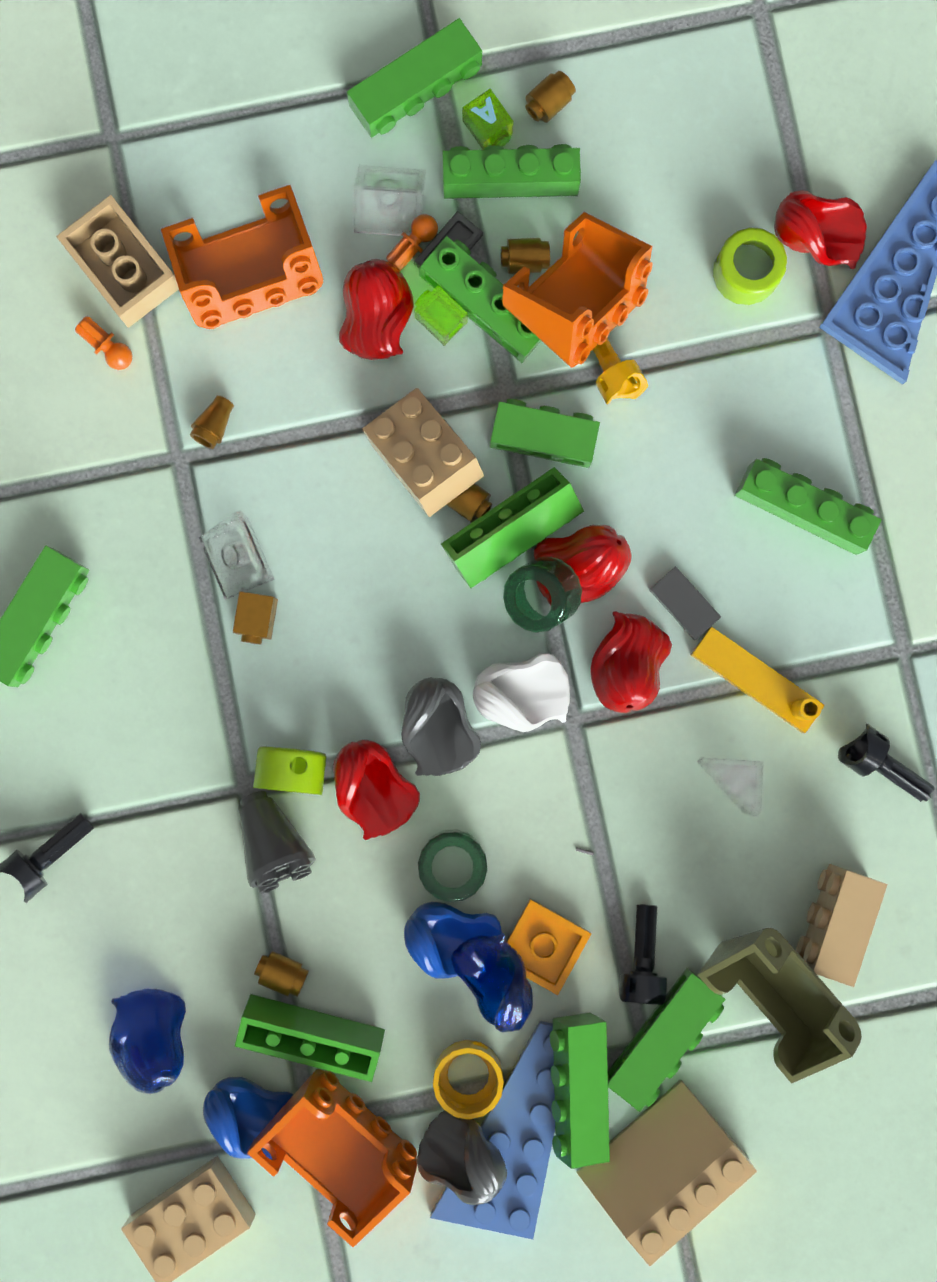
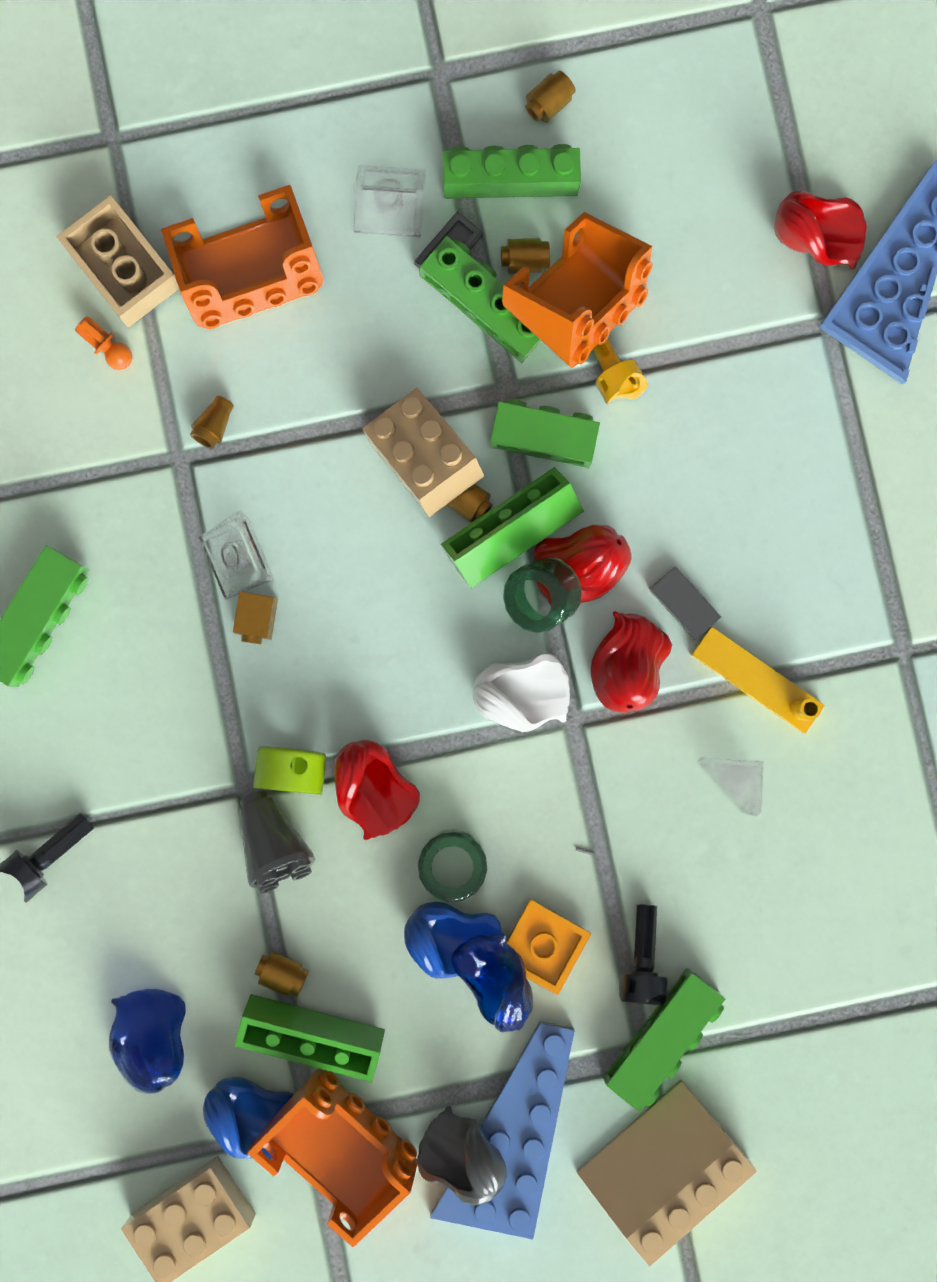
(377, 310): red piece -> none
(415, 78): bright green brick -> none
(423, 229): orange axle -> none
(438, 728): dark grey piece -> none
(440, 314): clear neon green brick -> none
(475, 1104): yellow piece -> none
(488, 120): clear neon green brick -> none
(580, 1090): bright green brick -> none
(738, 288): lime piece -> none
(793, 998): olive windscreen -> none
(808, 506): bright green brick -> none
(841, 924): tan brick -> none
(870, 753): black piece -> none

